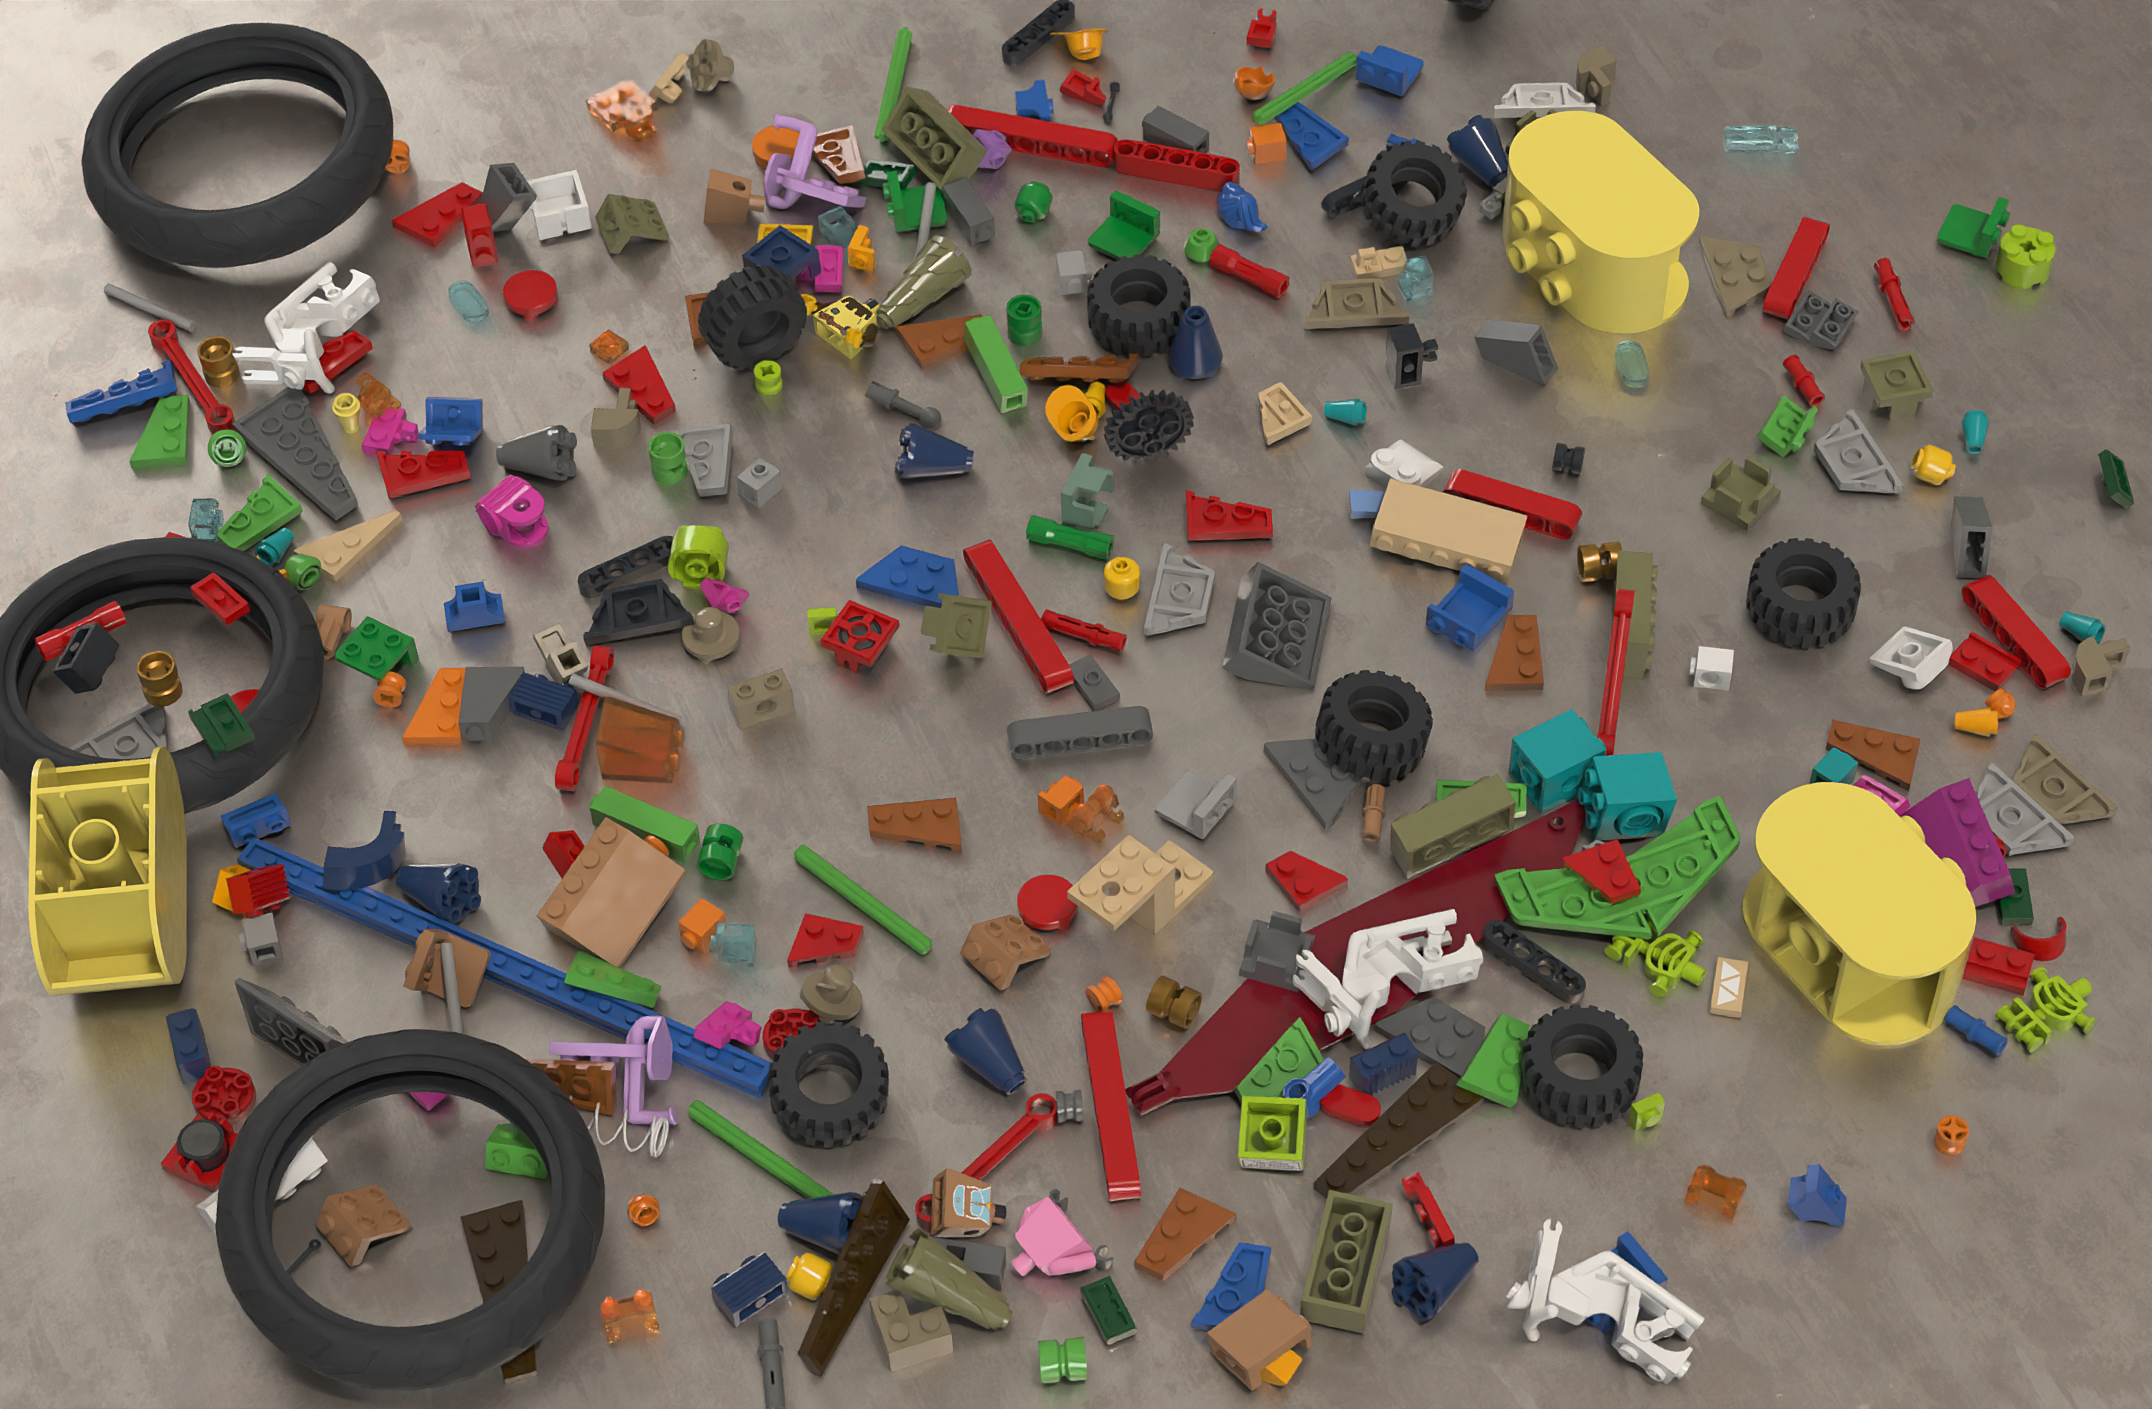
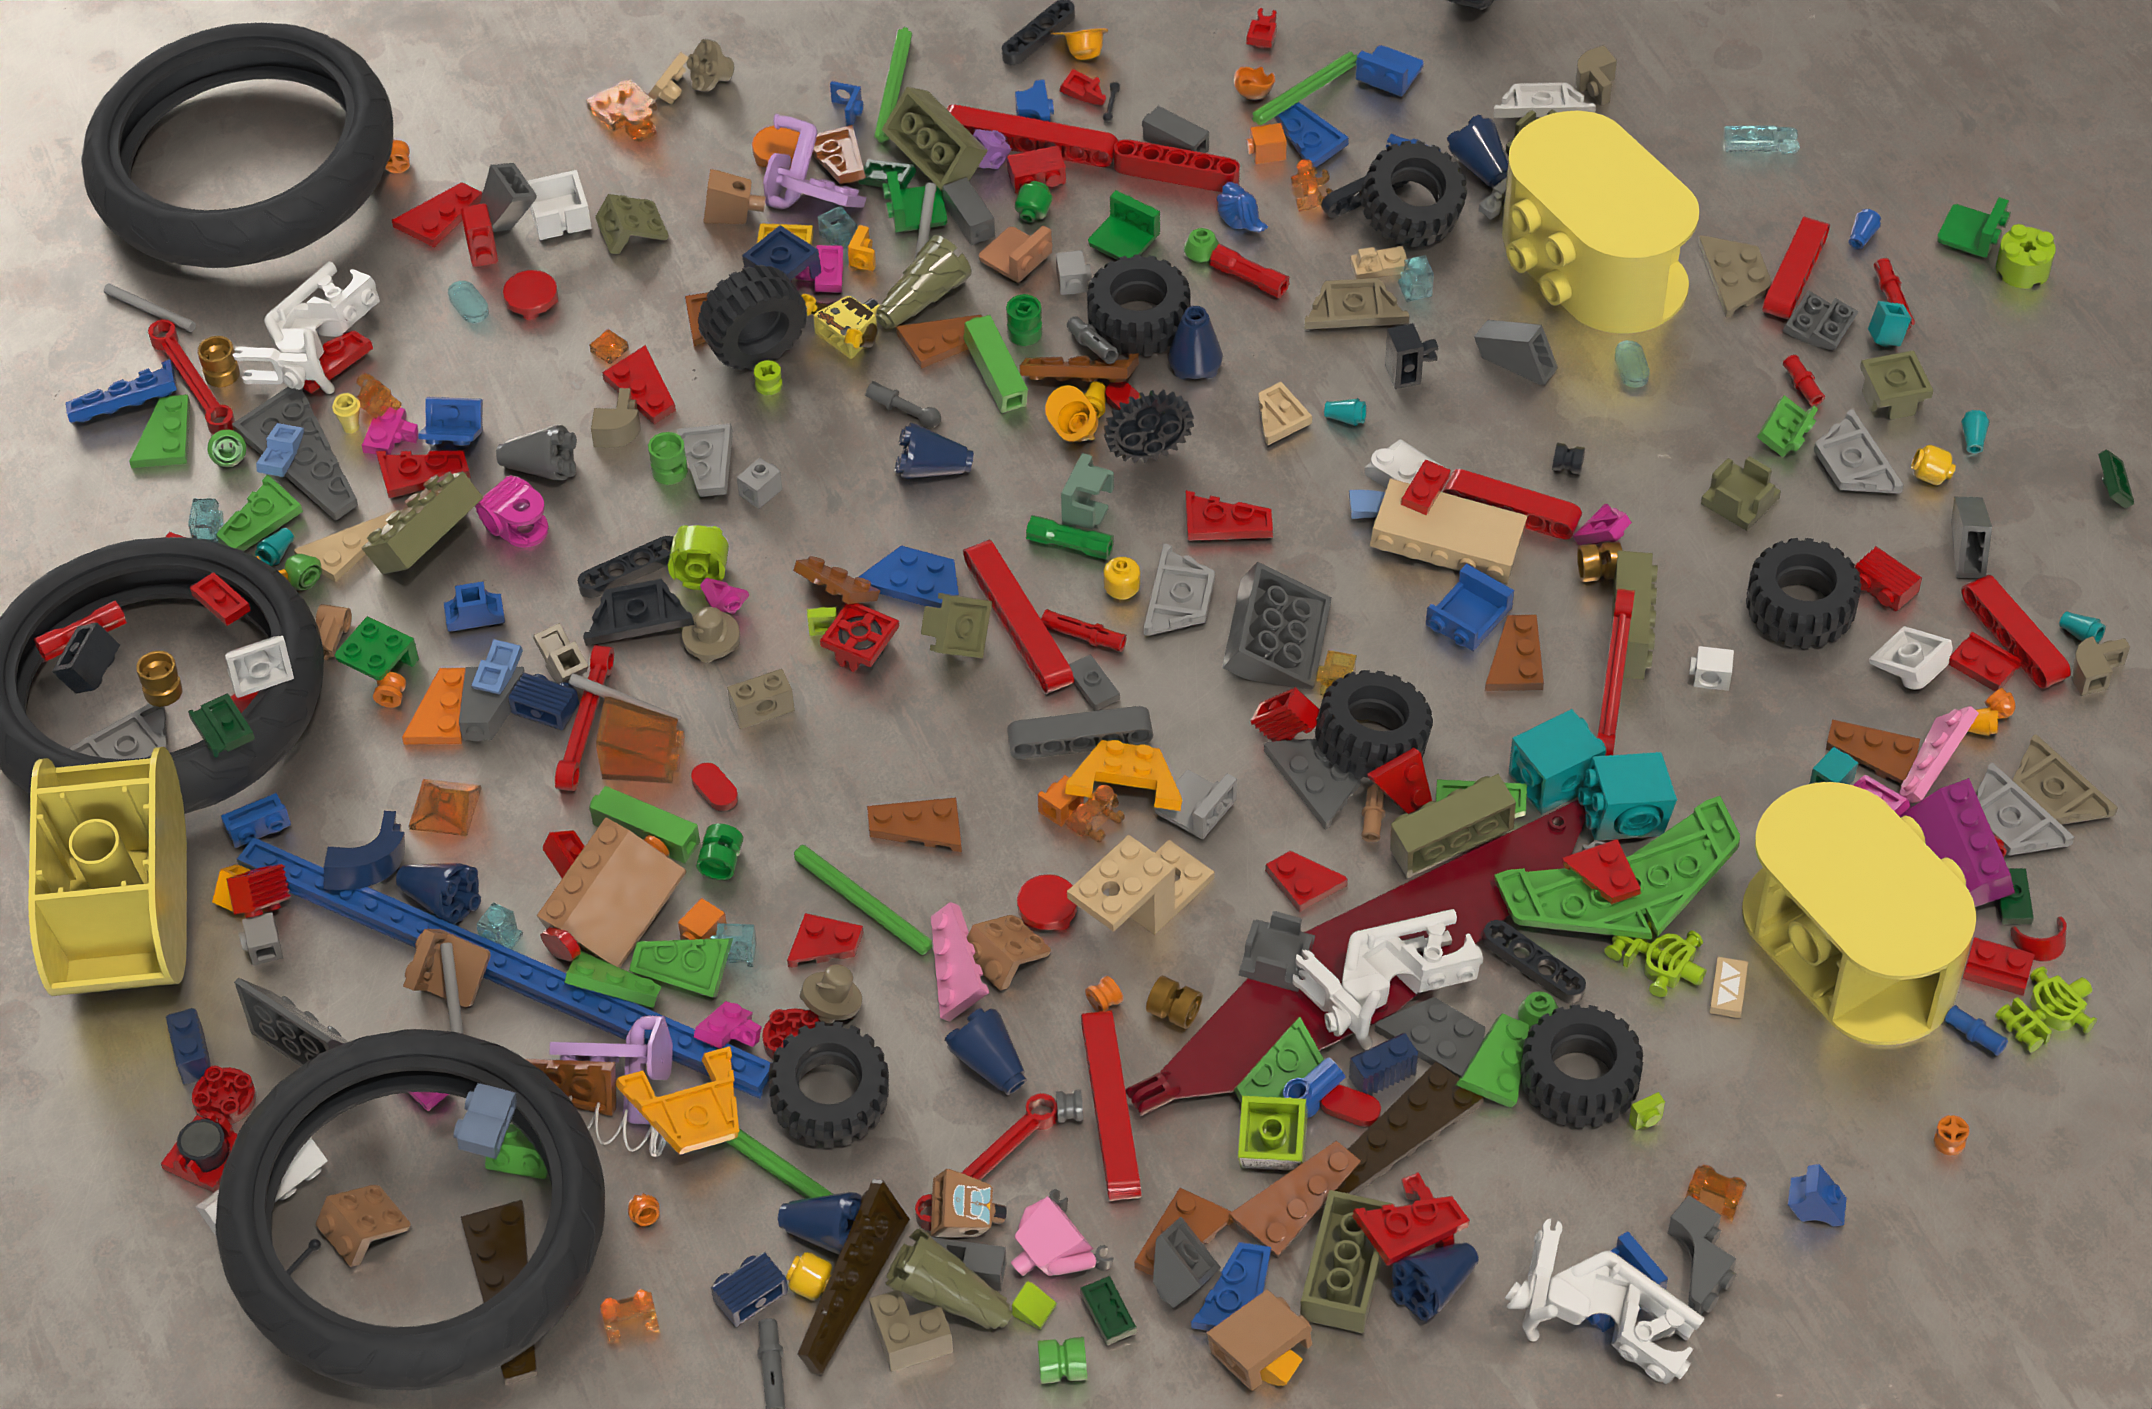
(259, 666): none -> white slope
(280, 450): none -> medium blue slope
(421, 522): none -> olive brick
(445, 807): none -> clear orange slope
(486, 1120): none -> sand blue brick
(498, 667): none -> medium blue slope
(499, 926): none -> clear light blue brick
(560, 943): none -> red tile
(684, 963): none -> bright green wing
(693, 1115): none -> light orange wing
(714, 786): none -> red tile
(837, 581): none -> dark orange wing
(854, 103): none -> blue bracket
(956, 970): none -> bright pink wing
(1017, 253): none -> nougat bracket
(1033, 1306): none -> lime slope
(1037, 165): none -> red brick
(1088, 336): none -> dark grey pin
(1129, 766): none -> light orange wing
(1181, 1263): none -> dark grey slope
(1285, 715): none -> red brick
(1291, 1202): none -> dark orange wing
(1309, 185): none -> clear orange piece
(1335, 666): none -> clear yellow brick
(1404, 781): none -> red wing
(1410, 1228): none -> red wing
(1425, 487): none -> red plate
(1535, 1006): none -> bright green cone
(1603, 526): none -> dark pink wing
(1711, 1267): none -> dark grey arch
(1864, 227): none -> blue cone
(1887, 579): none -> red brick
(1889, 323): none -> teal brick
(1936, 751): none -> bright pink wing

